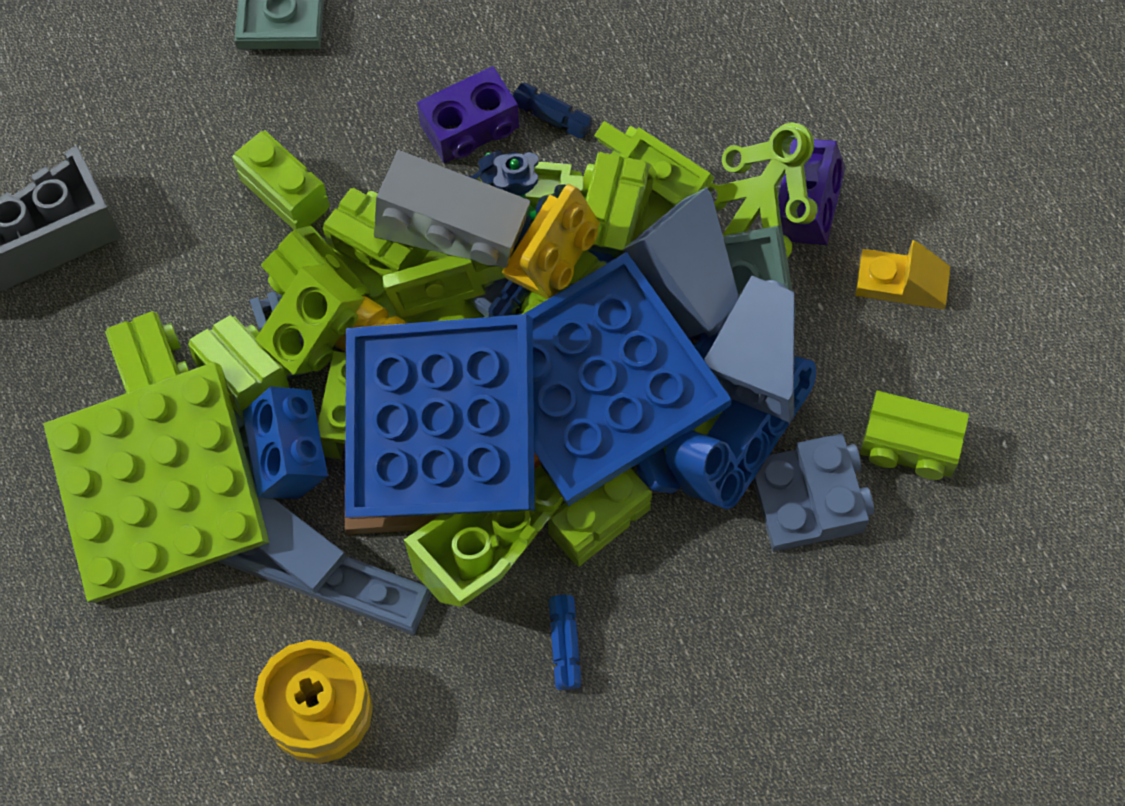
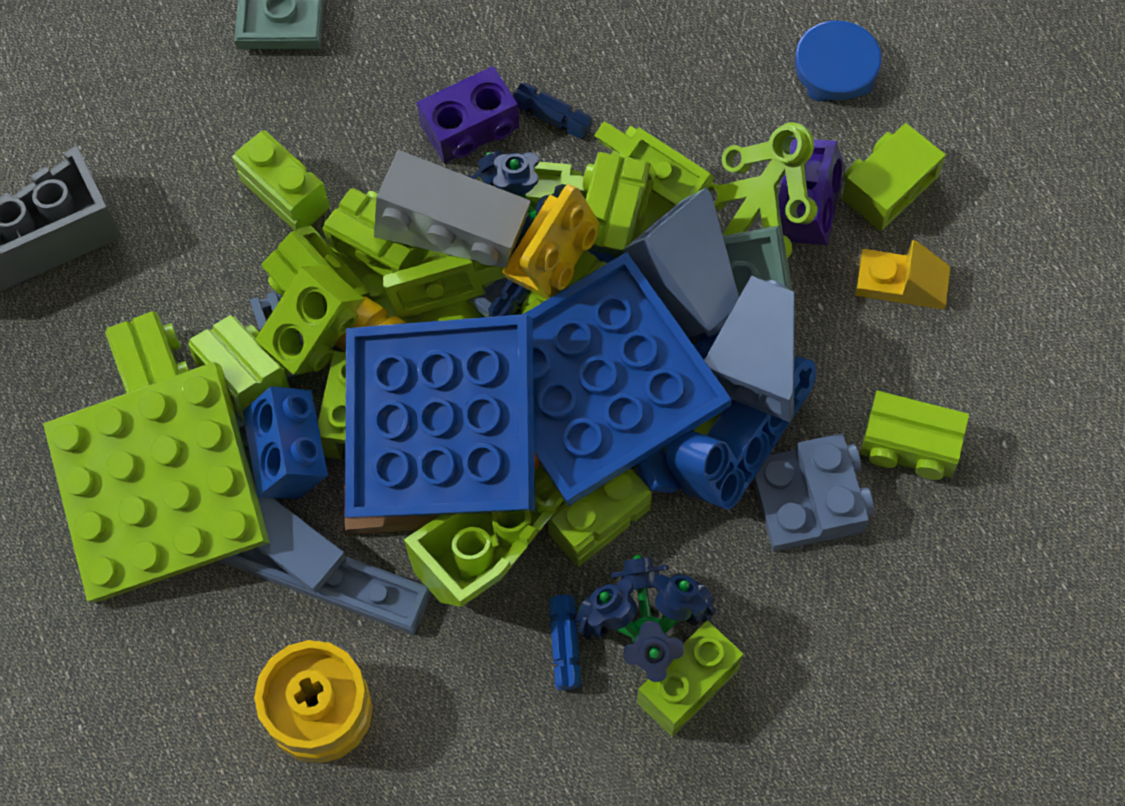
(614, 609): none -> dark blue plant
(691, 680): none -> lime brick
(837, 61): none -> blue tile
(892, 175): none -> lime brick

